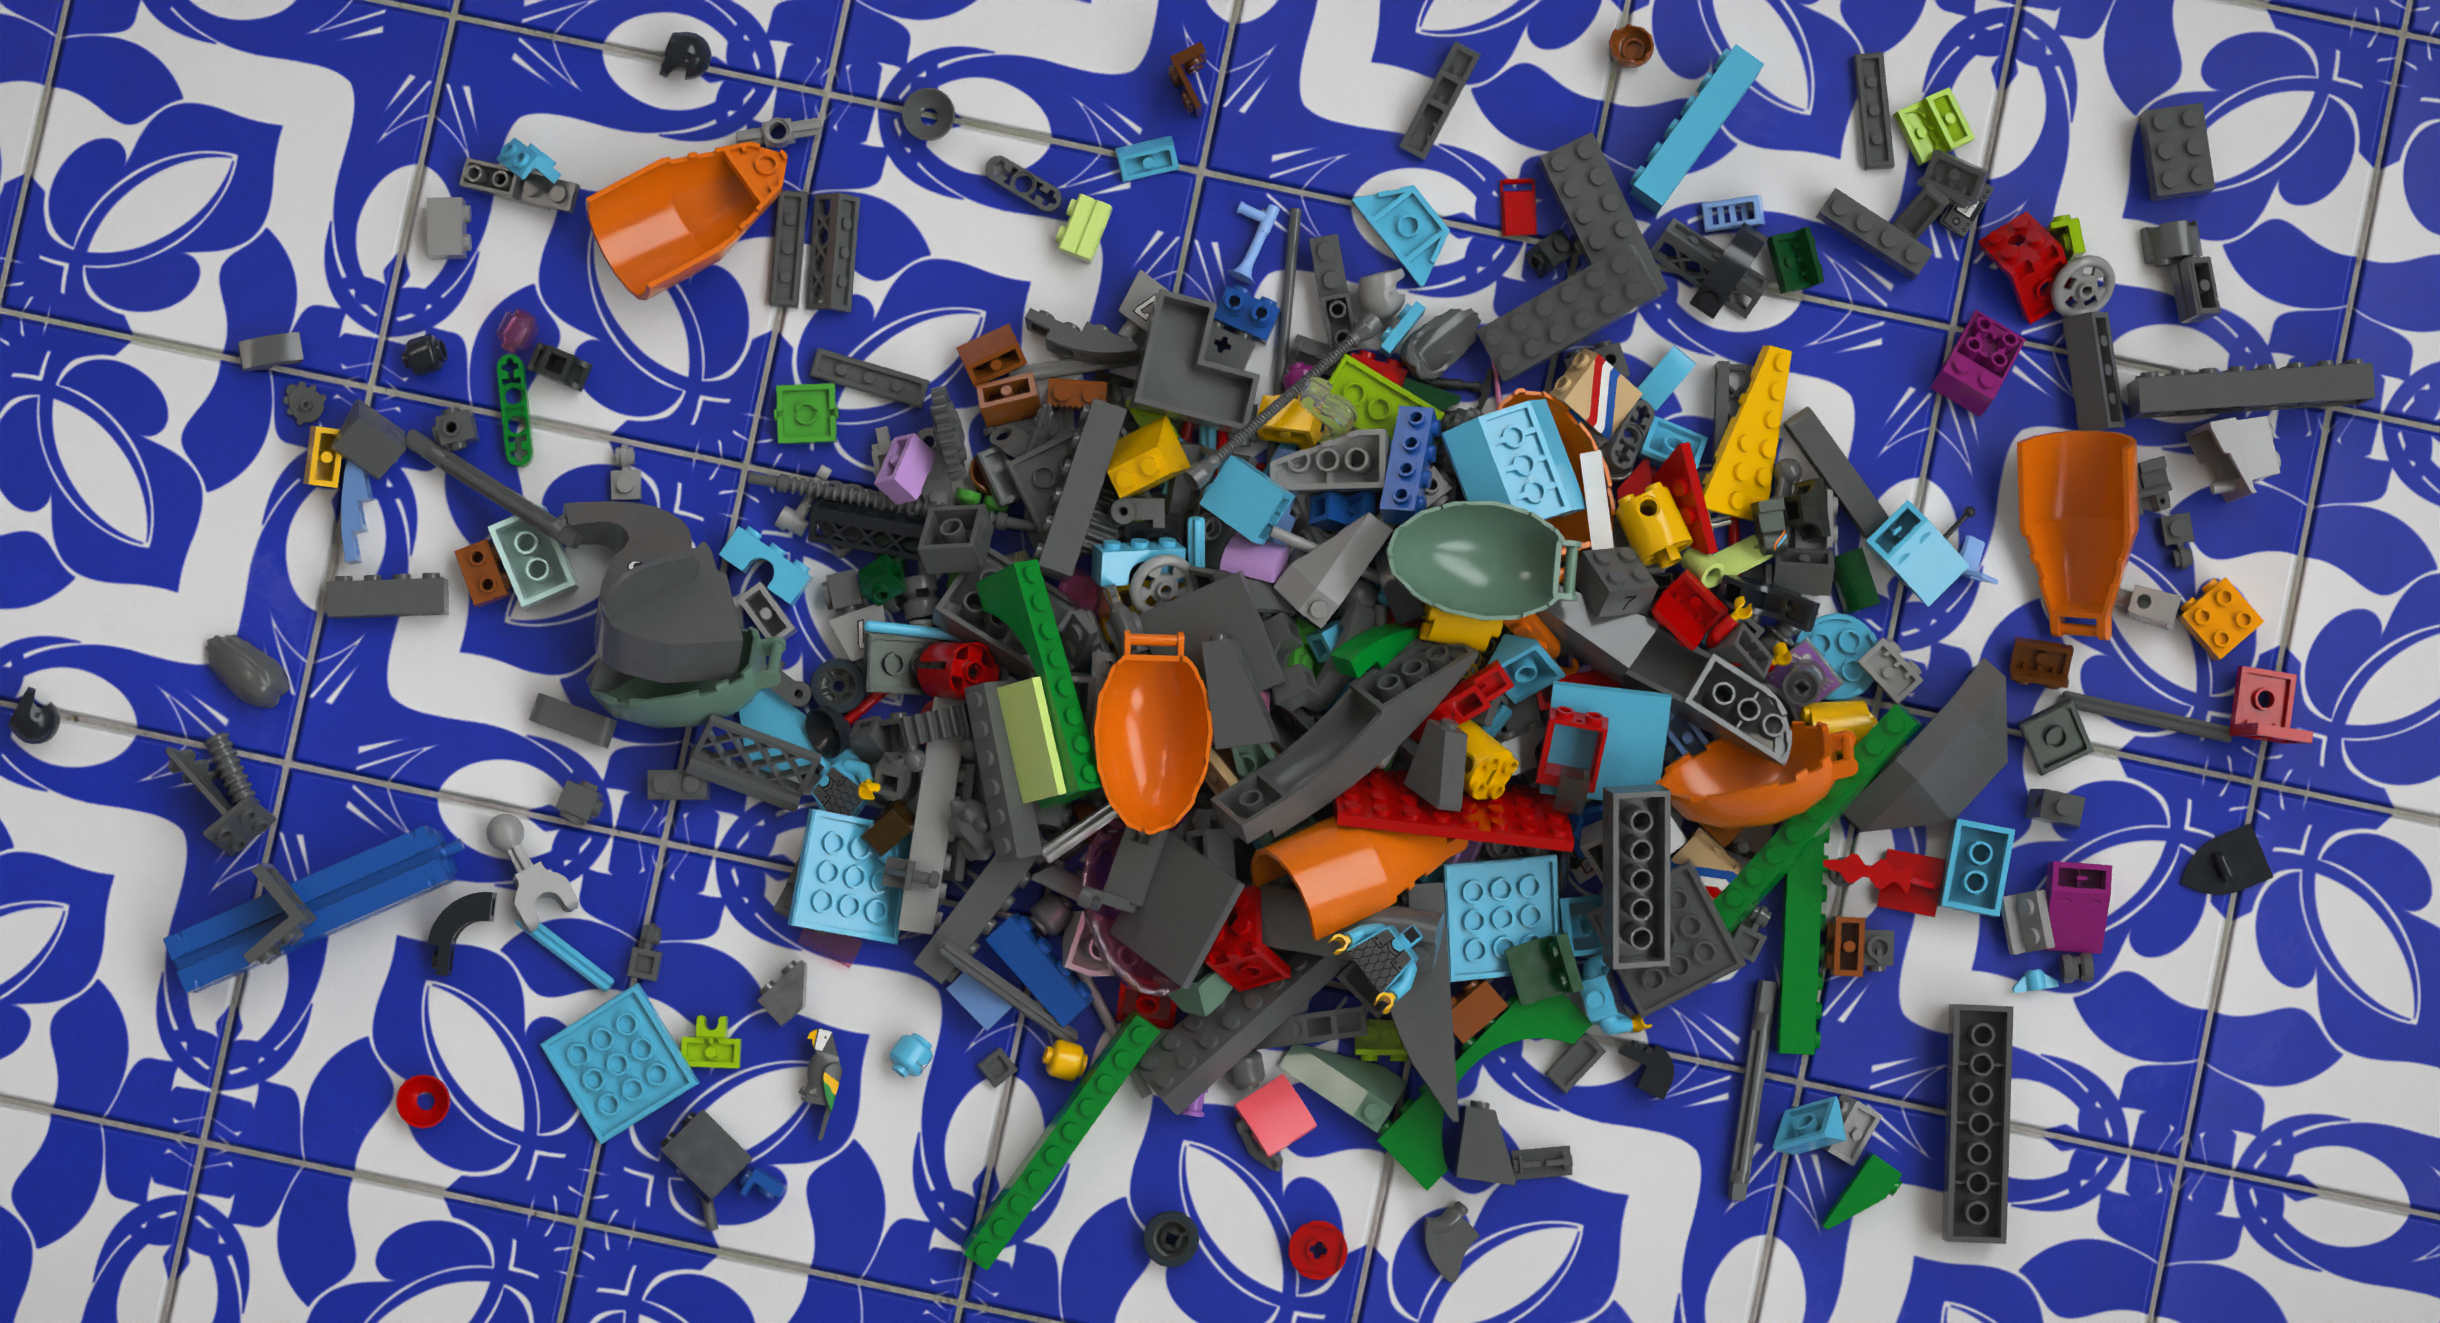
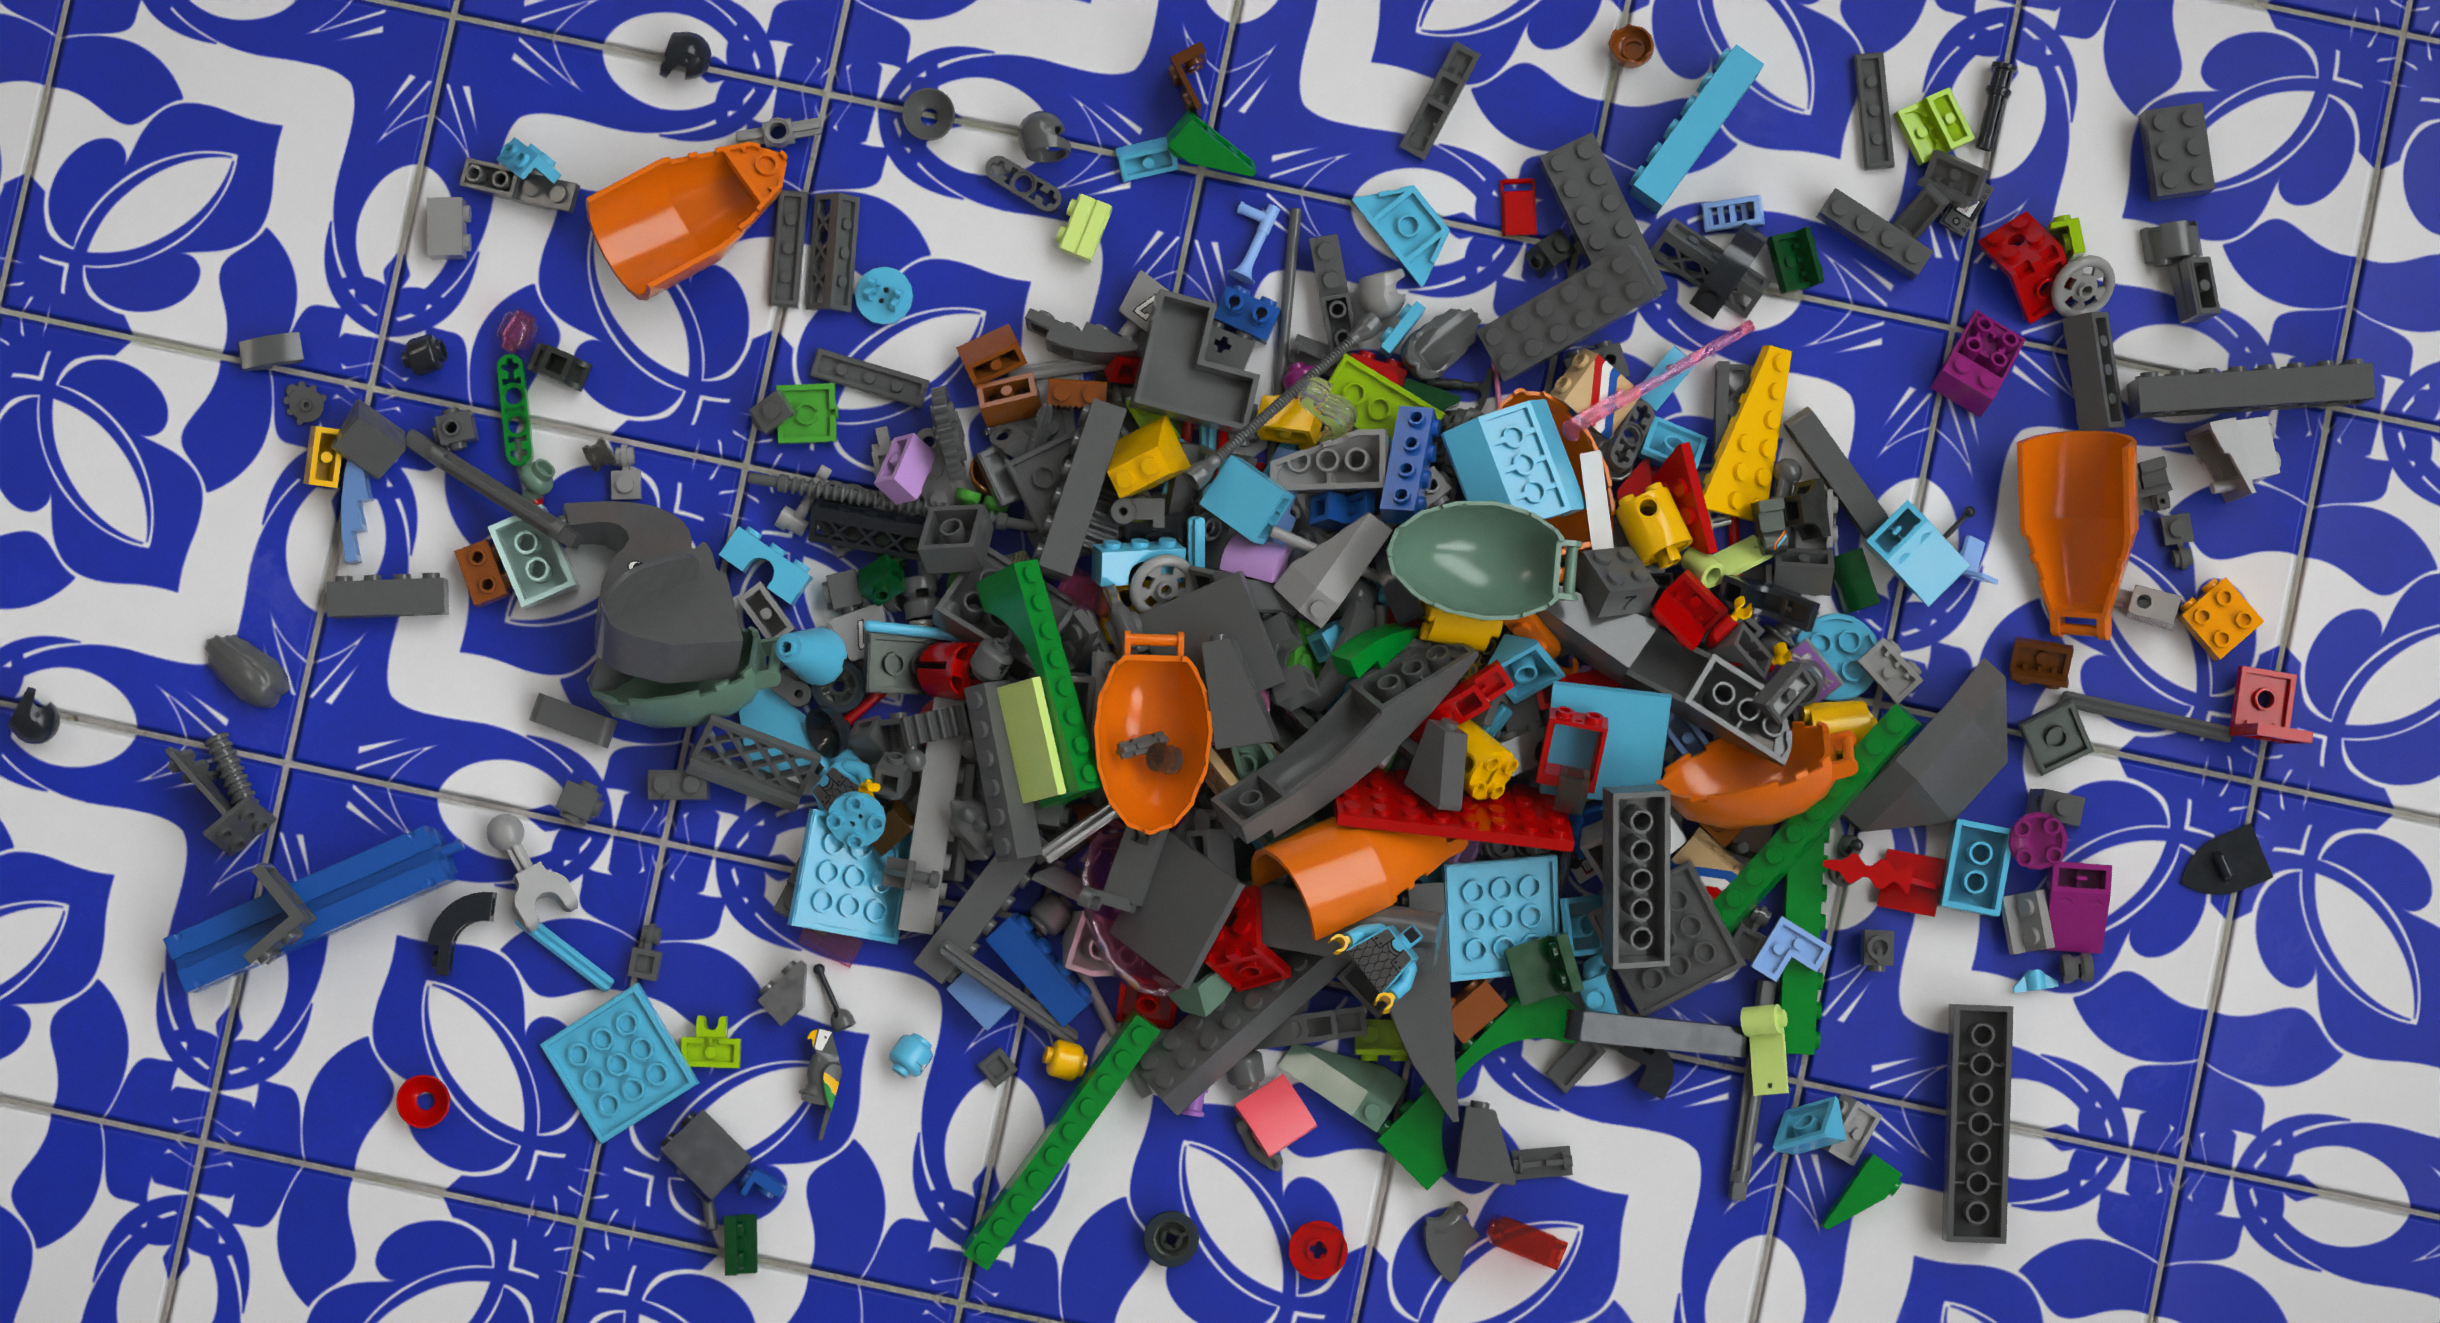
(537, 479): none -> sand green animal
(598, 455): none -> clear smoke wheel
(740, 1244): none -> dark green bracket
(771, 412): none -> dark grey bracket
(813, 654): none -> medium azure cone
(840, 1018): none -> hinge
(866, 828): none -> medium azure plate
(896, 301): none -> medium azure plate
(991, 660): none -> dark grey head
(1040, 131): none -> dark grey helmet
(1122, 370): none -> red slope
(1139, 745): none -> dark grey axle
(1164, 758): none -> clear smoke wheel
(1206, 147): none -> green slope
(1526, 1241): none -> clear red window
(1617, 400): none -> clear pink bar
(1655, 1033): none -> beam
(1767, 1048): none -> yellowish green door
(1784, 691): none -> dark grey slope
(1789, 942): none -> light blue plate
(1846, 946): dark orange brick -> none
(1851, 846): none -> dark grey hinge
(1997, 94): none -> black pin
(2038, 840): none -> magenta dish

